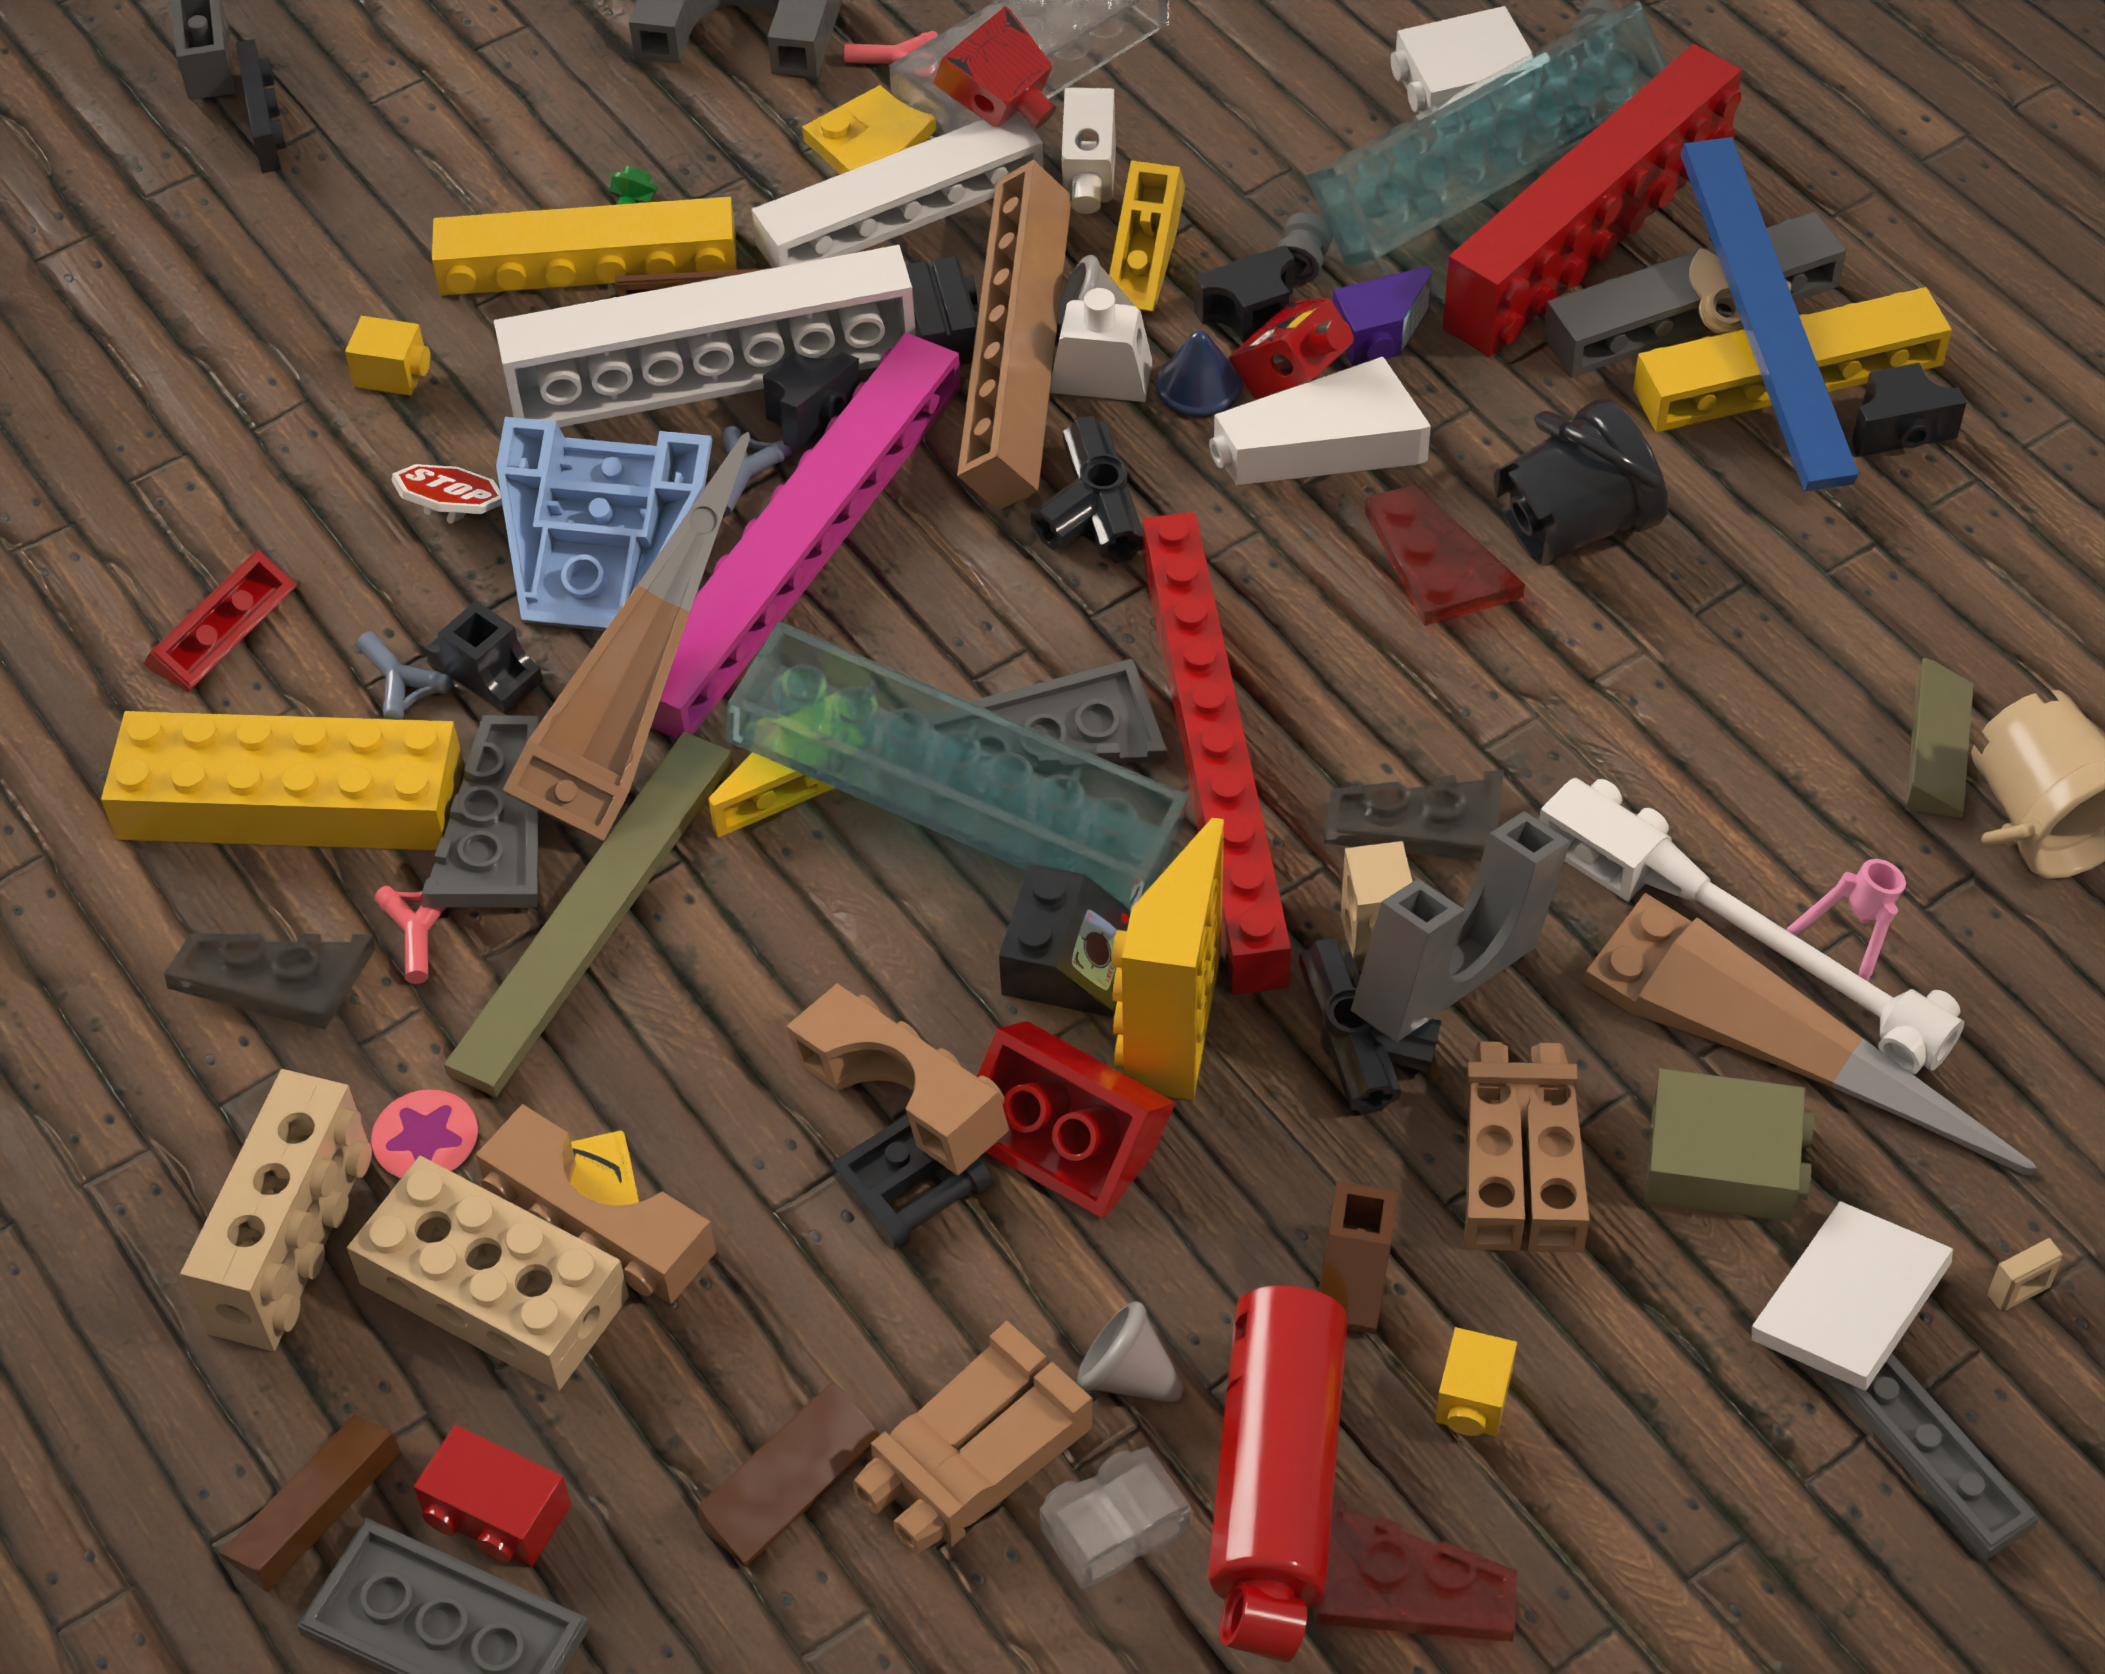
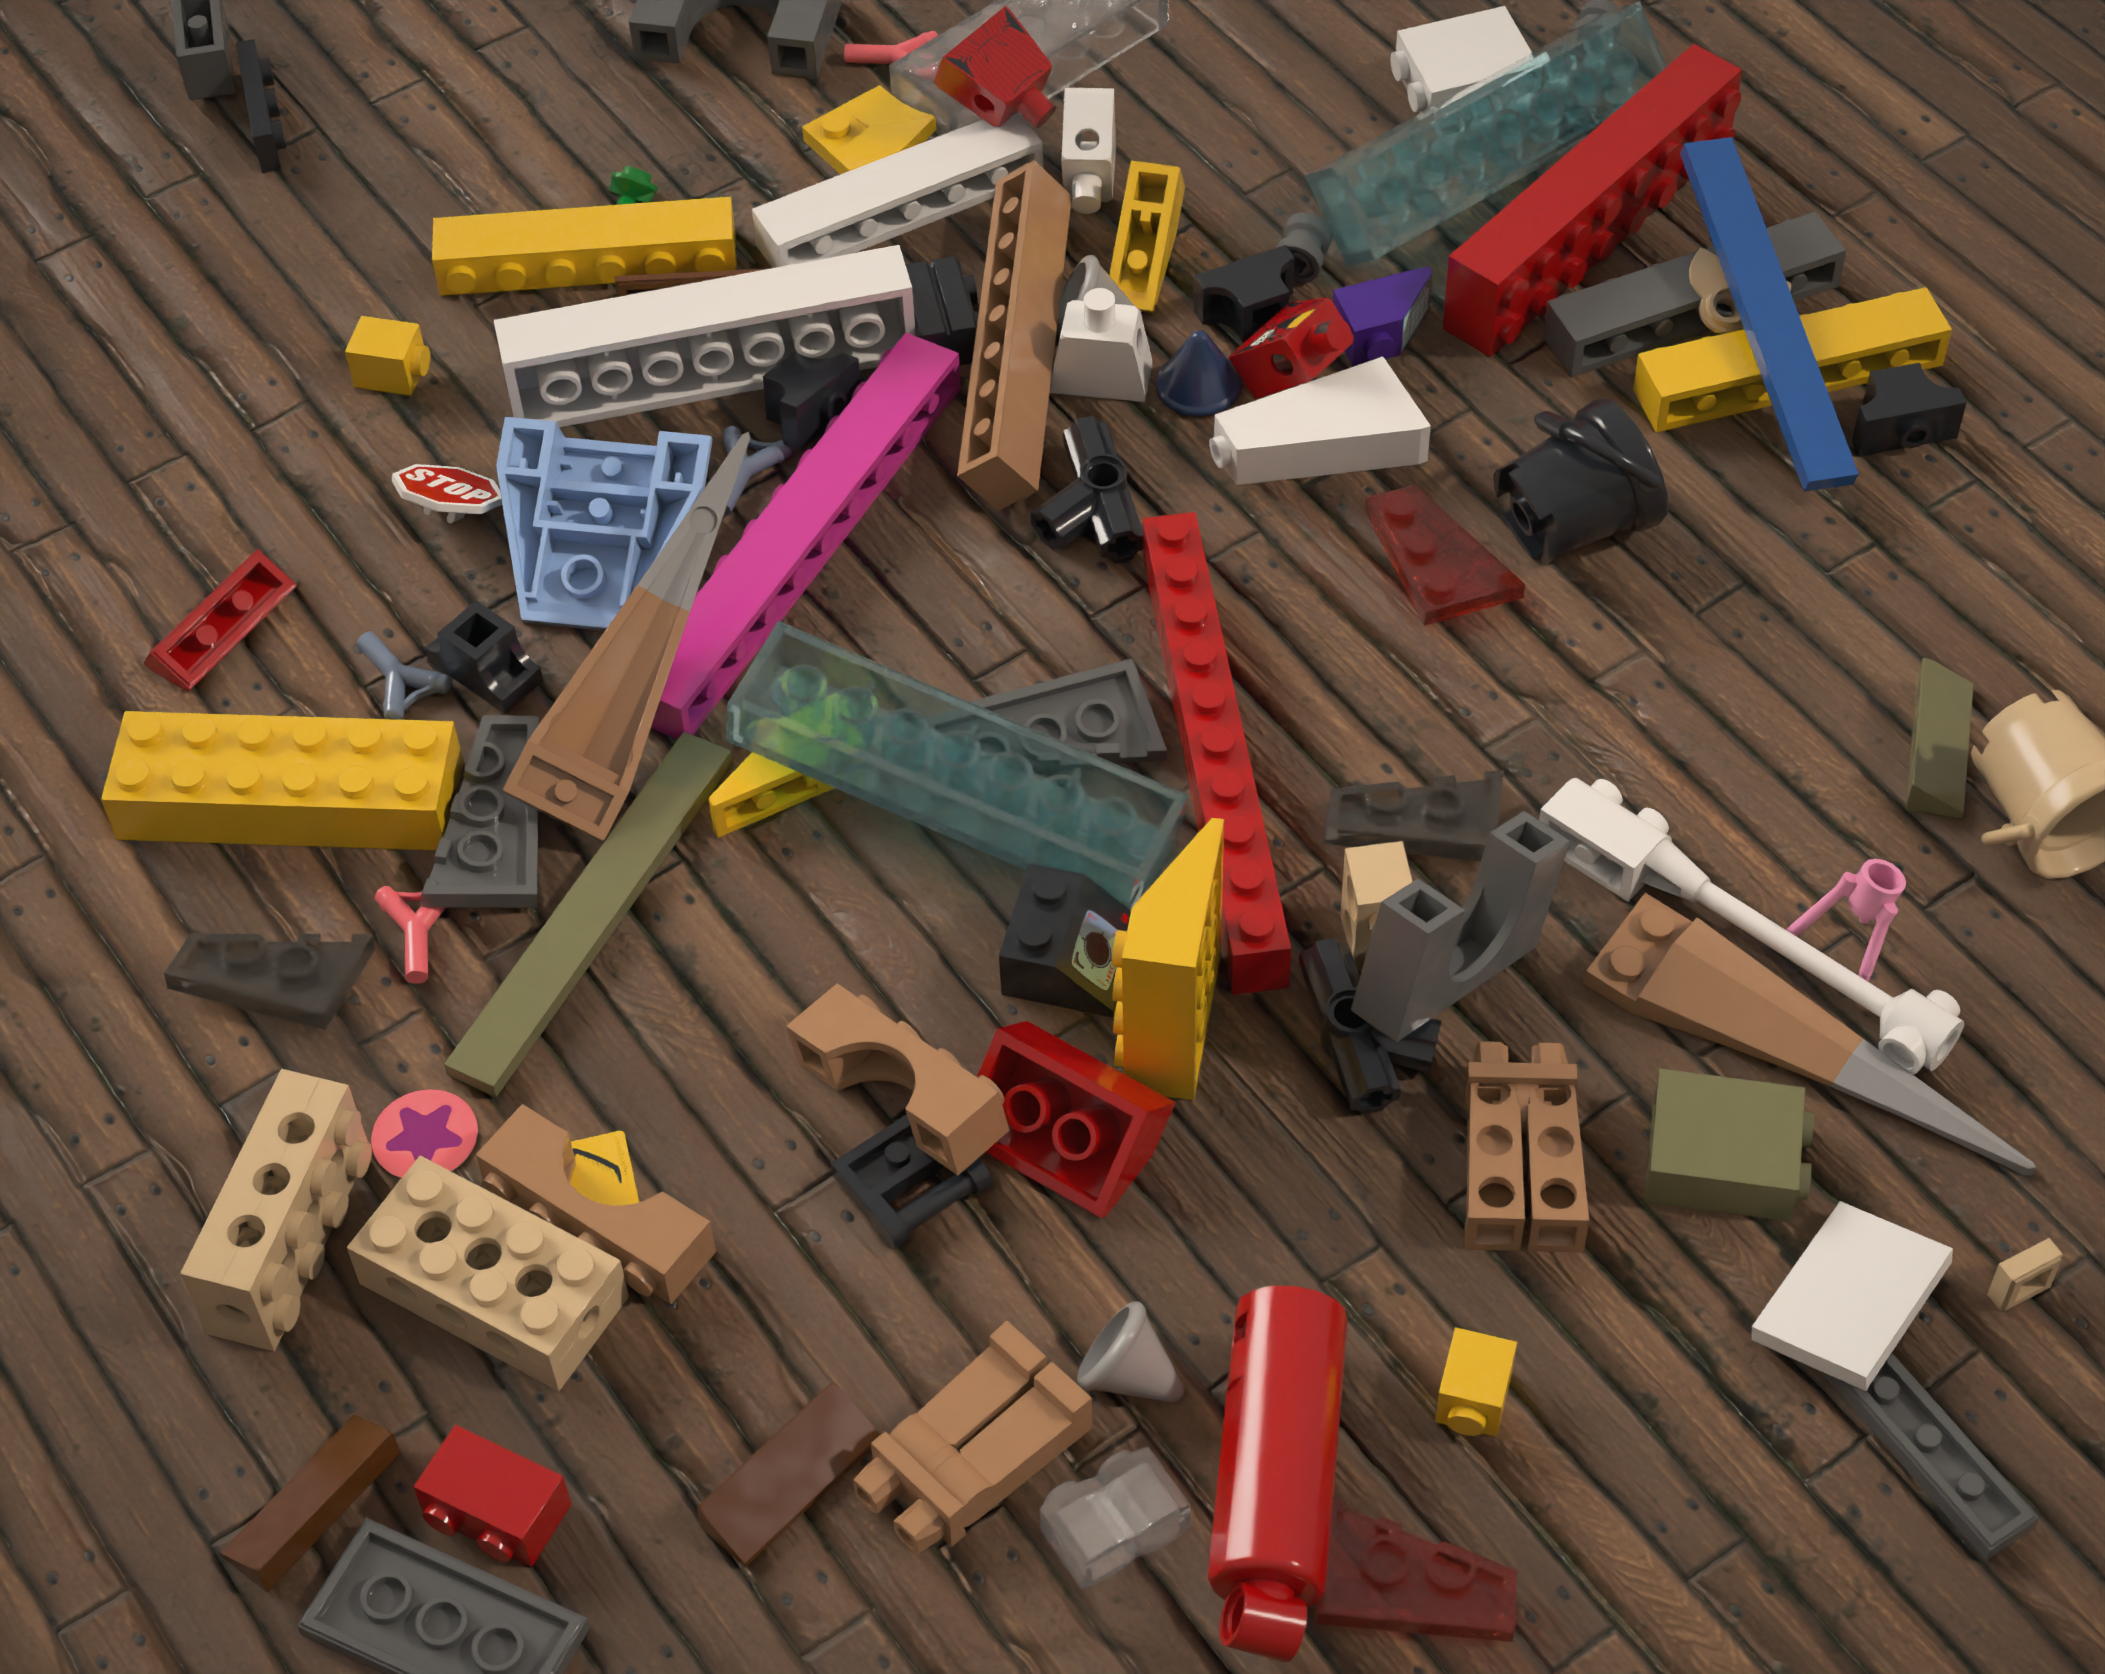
(1358, 1251): reddish brown slope -> none

